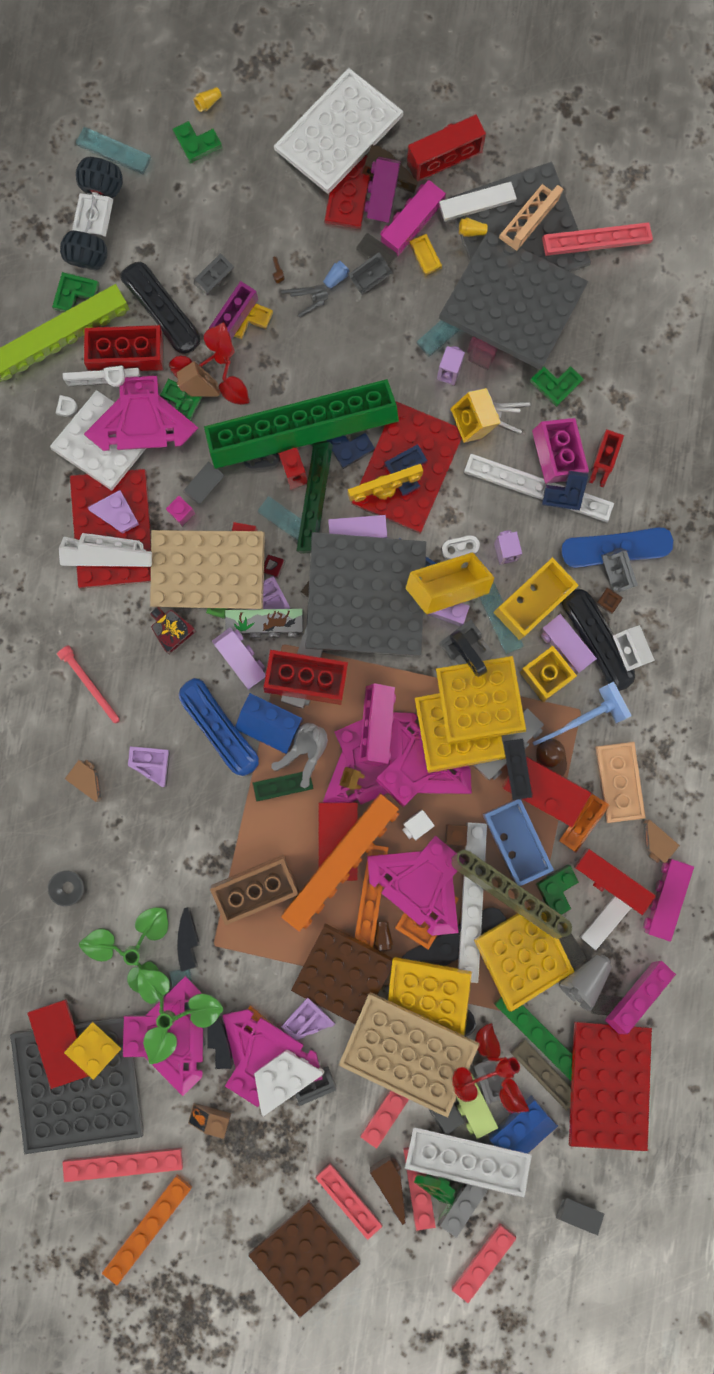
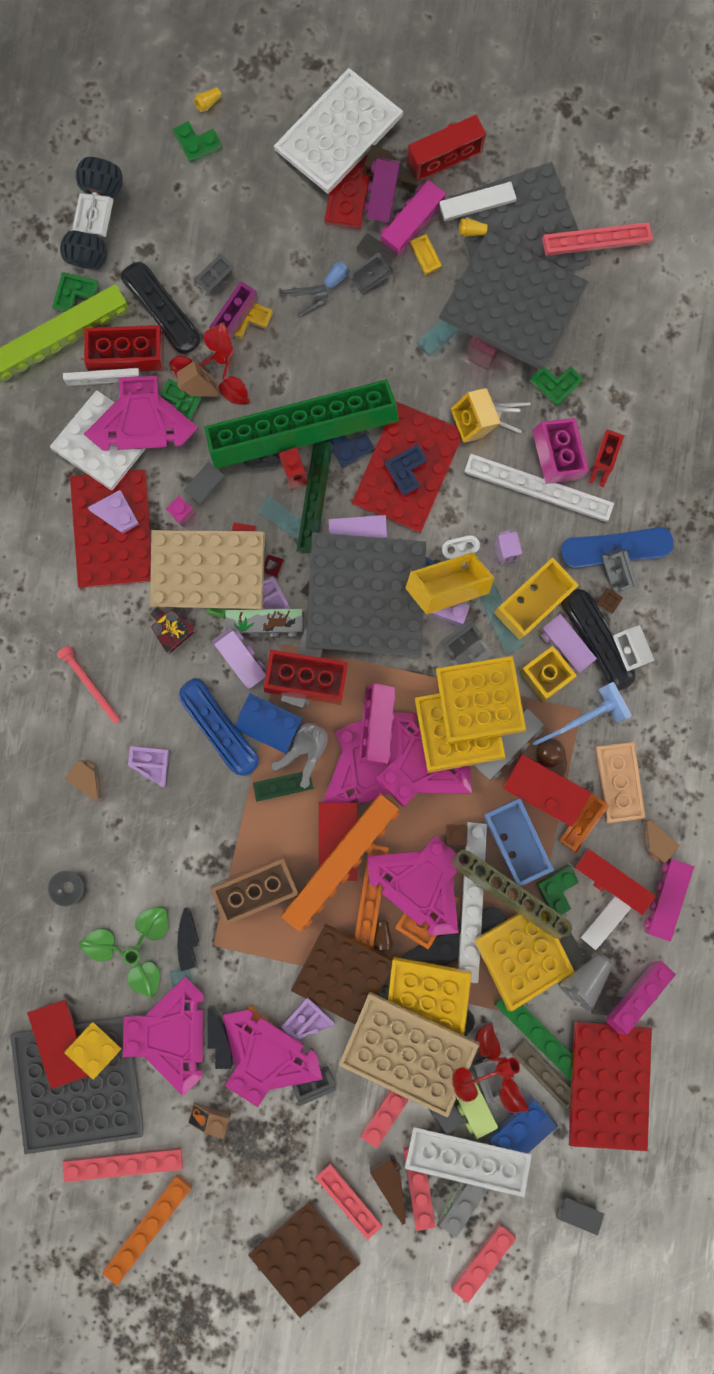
(66, 407): white tile -> none
(103, 551): white wedge -> none
(113, 150): clear light blue tile -> none
(115, 375): white tile -> none
(157, 1041): bright green plant -> none
(278, 275): reddish brown hand -> none
(283, 1079): white wing -> none
(350, 778): pearl gold tile -> none
(385, 485): yellow plate -> none
(417, 825): white brick -> none
(437, 1188): green plate -> none
(450, 365): lavender brick -> none
(468, 653): black beam -> none
(517, 769): black plate -> none
(533, 219): light nougat fence -> none
(568, 496): dark blue plate -> none

